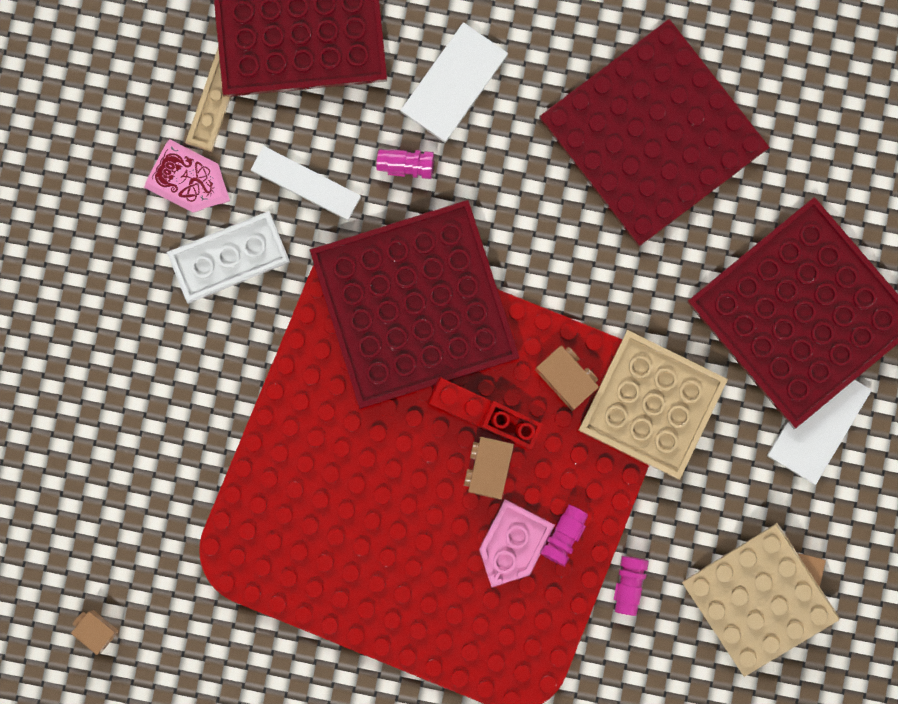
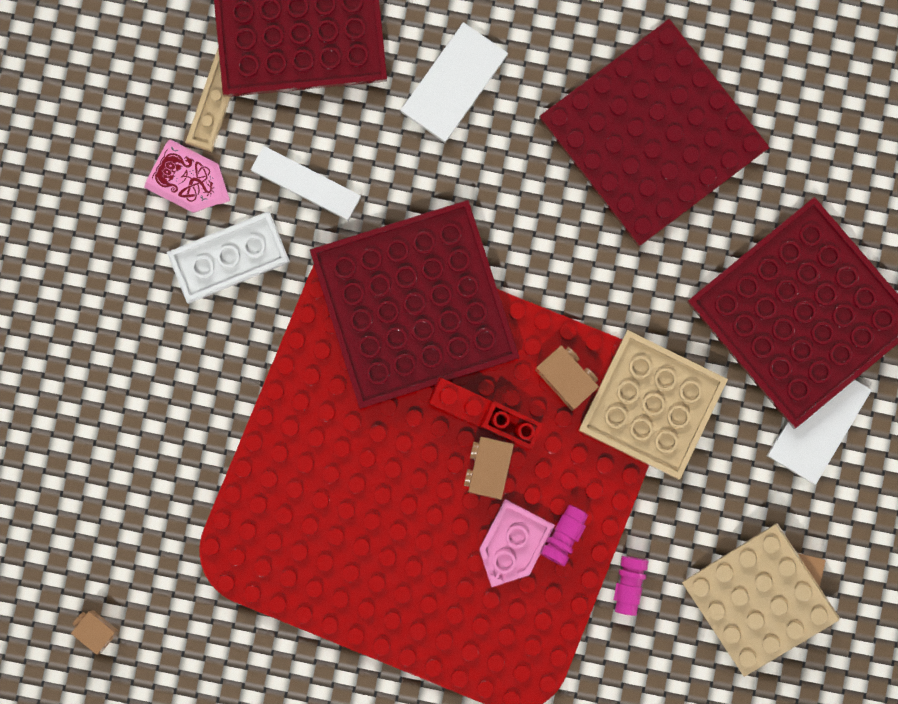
(403, 162): dark pink axle -> none

